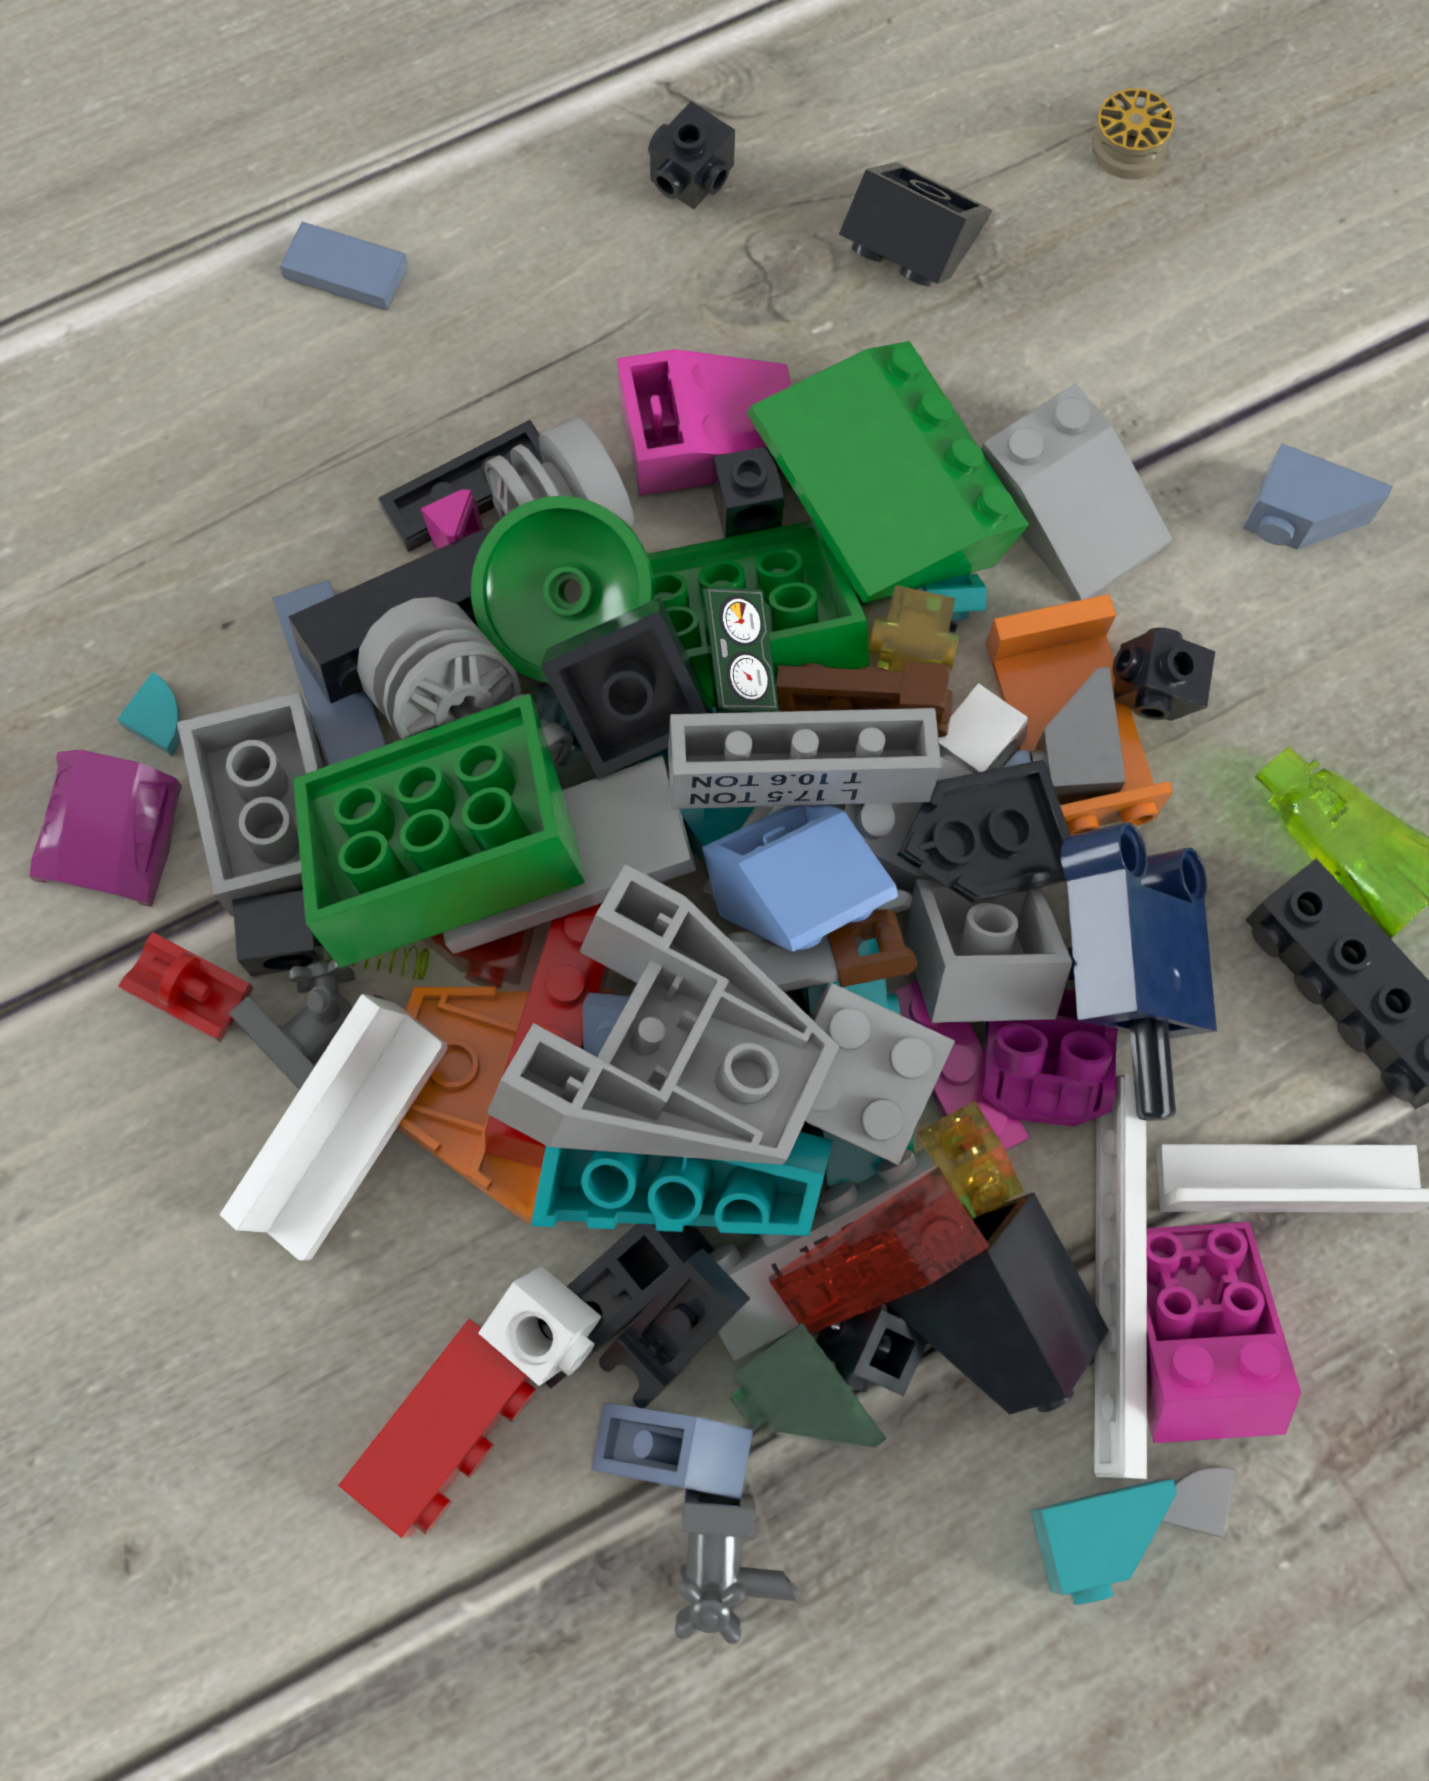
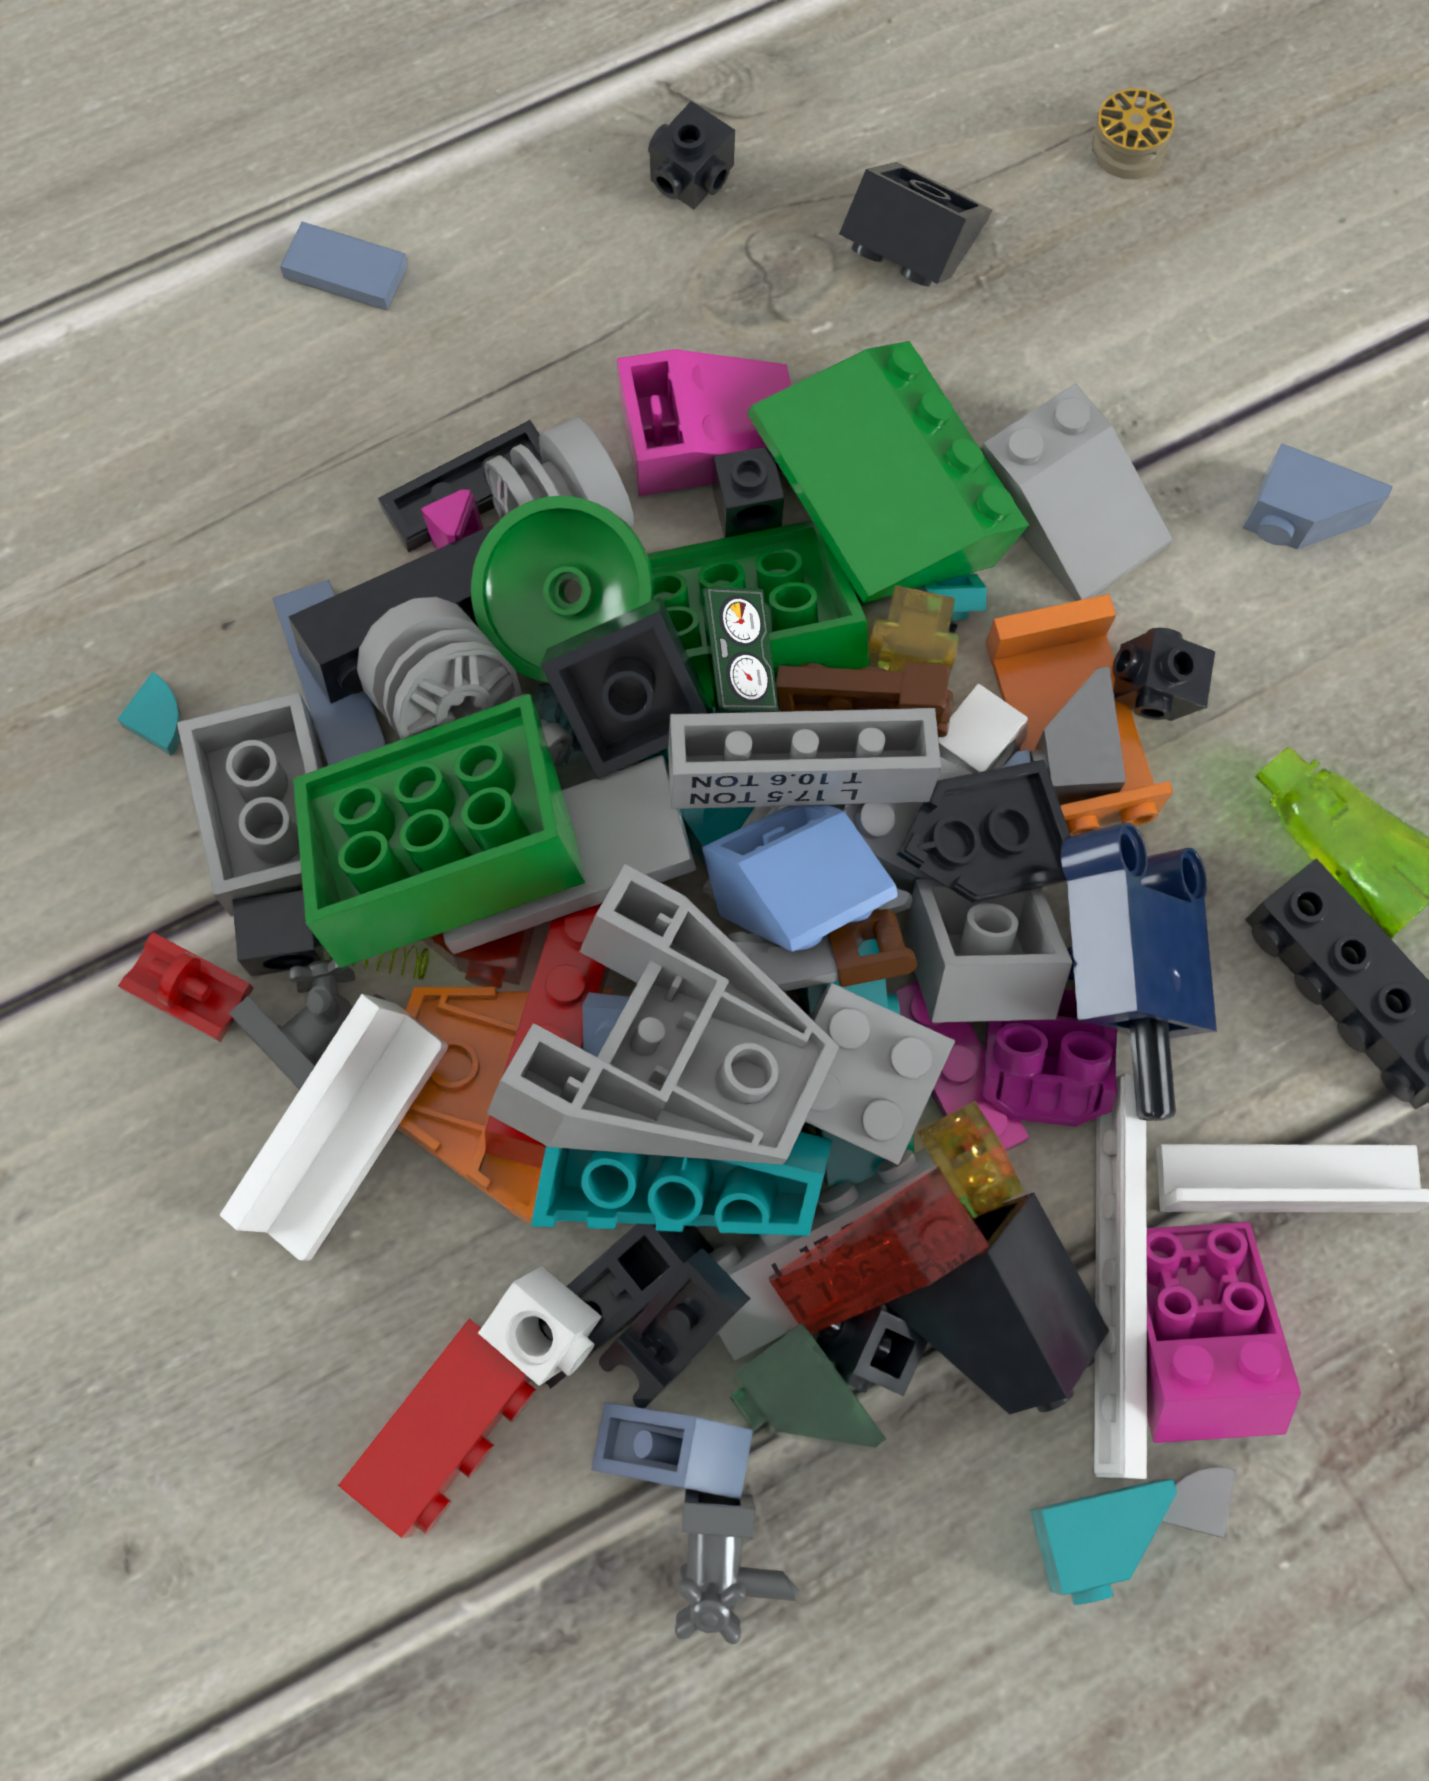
(107, 826): magenta slope -> none

